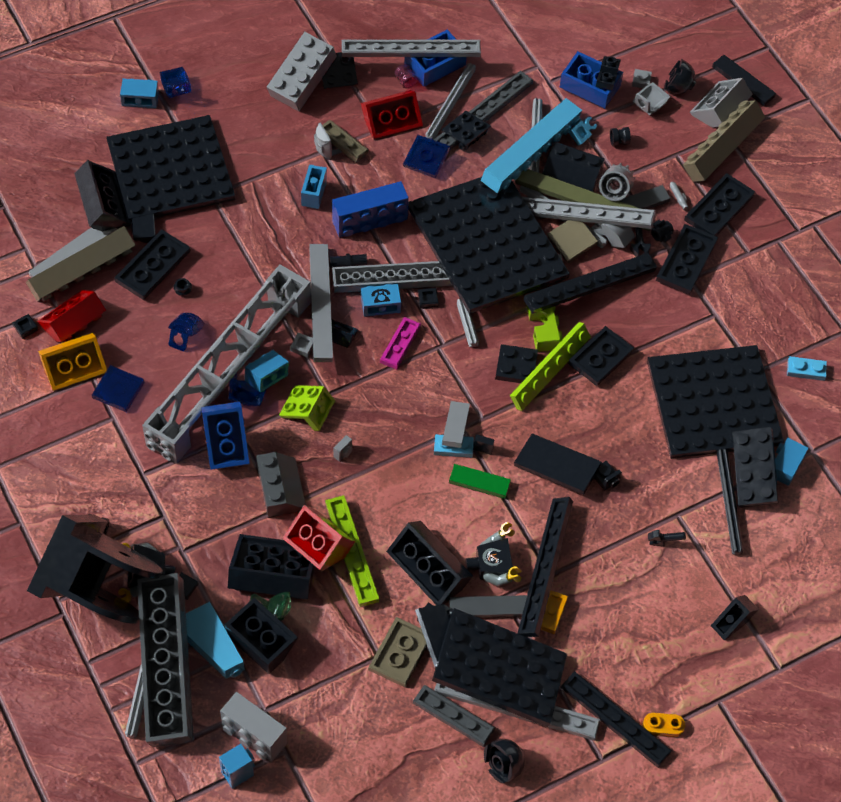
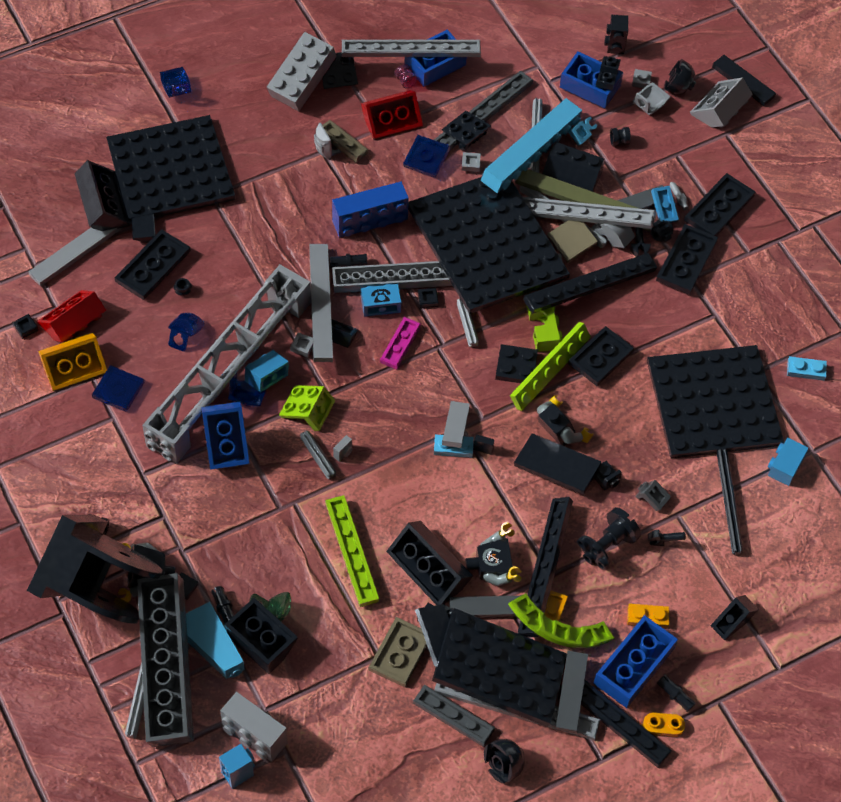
(81, 263): dark tan brick -> none
(139, 93): dark azure brick -> none
(223, 606): none -> black pin
(269, 567): black slope -> none
(280, 484): dark grey slope -> none
(314, 186): dark azure brick -> none
(318, 454): none -> dark grey axle
(318, 539): red slope -> none
(450, 101): light grey axle -> none
(471, 162): none -> light grey plate
(479, 481): green tile -> none
(556, 631): none -> lime tile
(559, 425): none -> torso
(571, 692): none -> dark grey tile
(616, 182): light grey gear -> none
(617, 34): none -> black brick
(619, 529): none -> black piece
(635, 661): none -> blue brick
(653, 494): none -> dark grey bracket
(657, 614): none -> light orange plate
(664, 204): none -> dark azure plate
(676, 692): none -> black pin
(723, 140): dark tan brick -> none
(755, 467): black plate -> none

